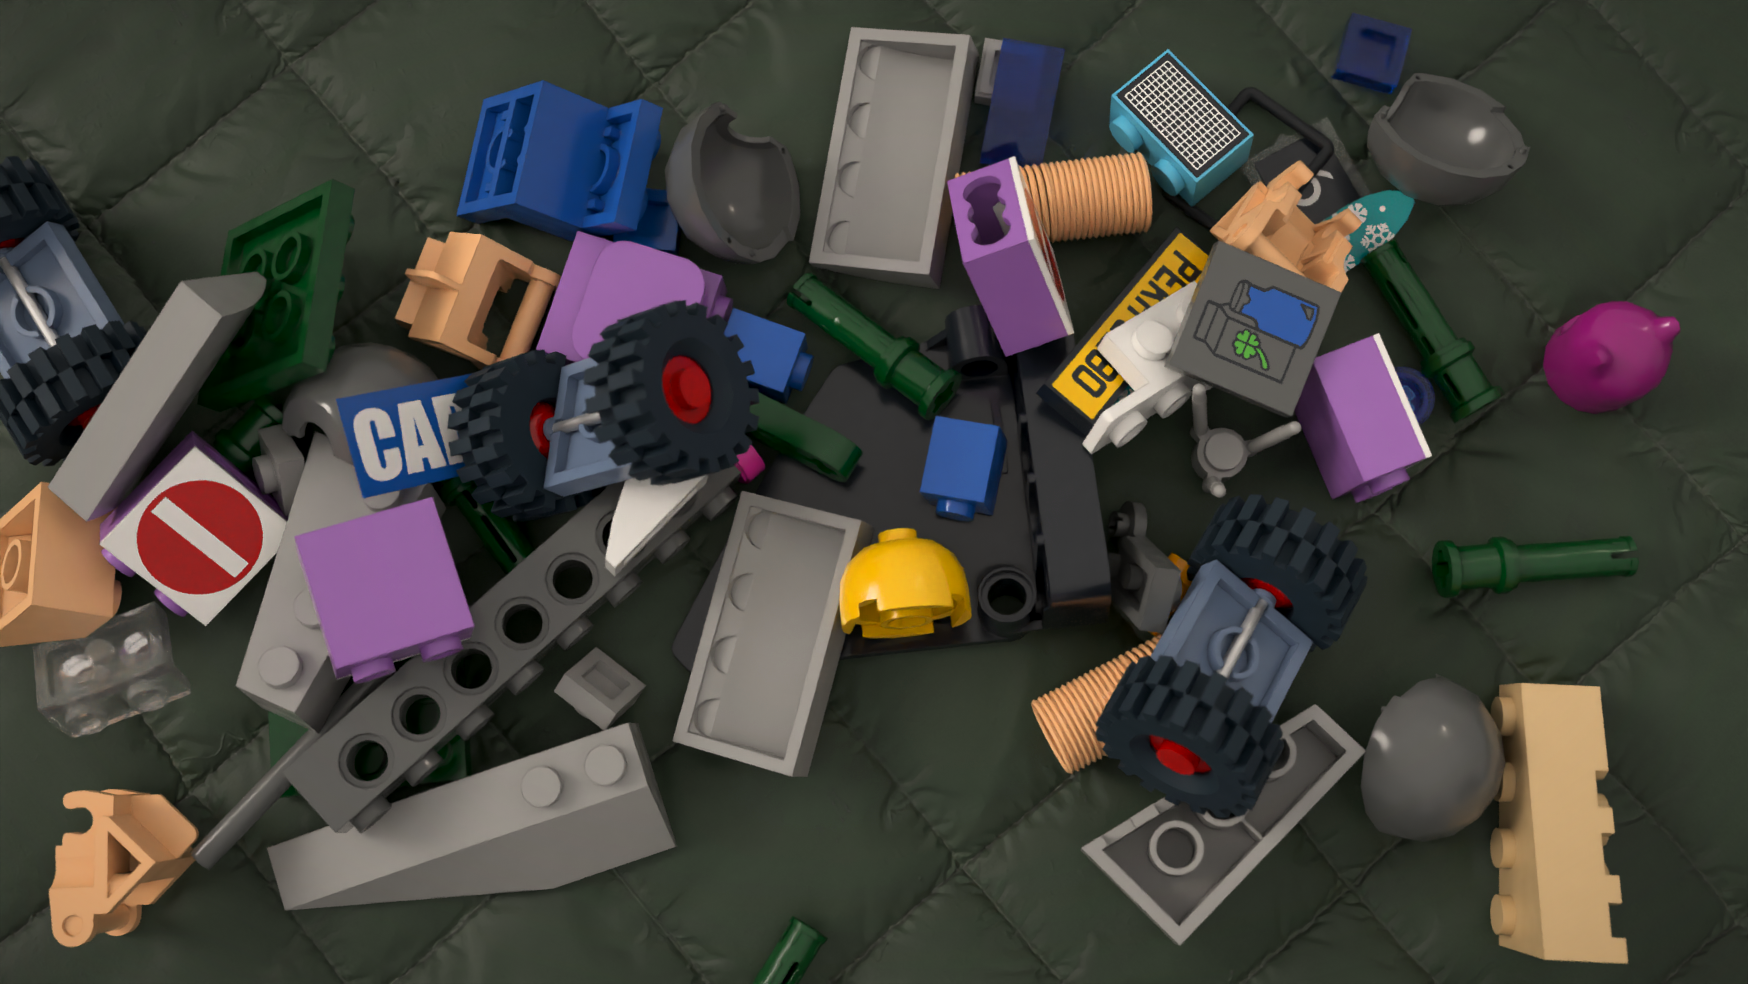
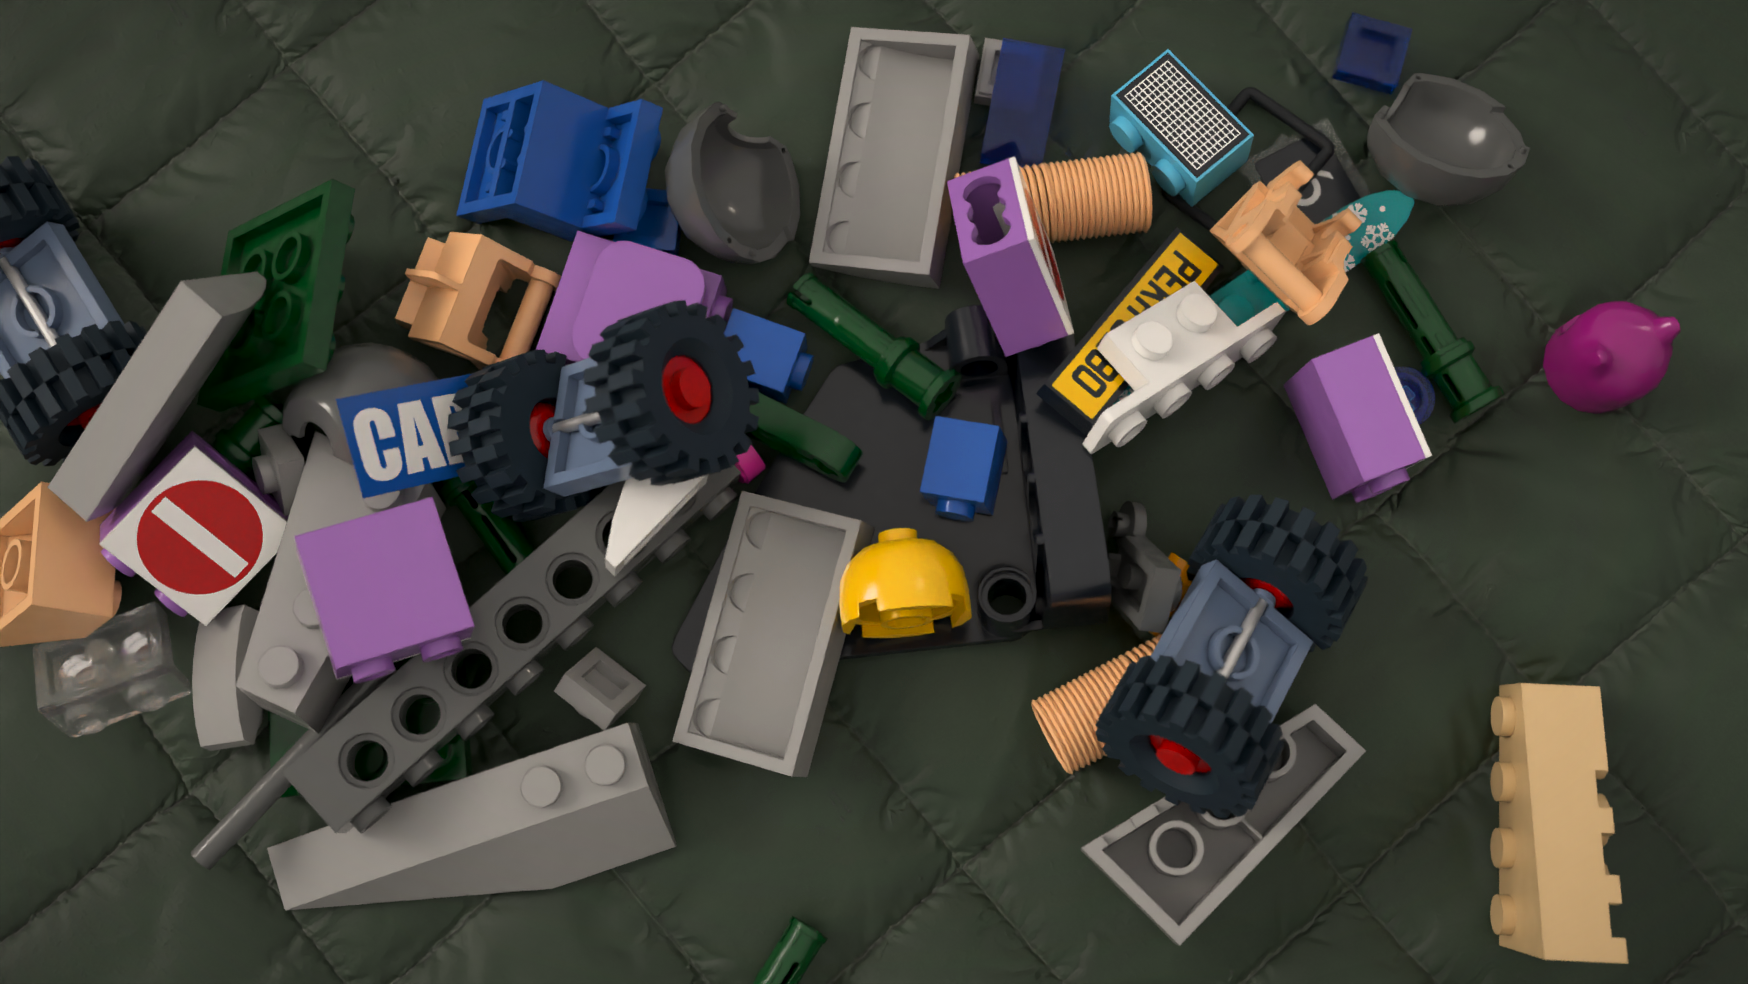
(118, 865): light nougat piece -> none
(221, 710): none -> light grey slope
(1223, 451): light grey plant -> none
(1252, 329): dark grey tile -> none
(1431, 762): dark grey cylinder -> none
(1504, 564): dark green pin -> none

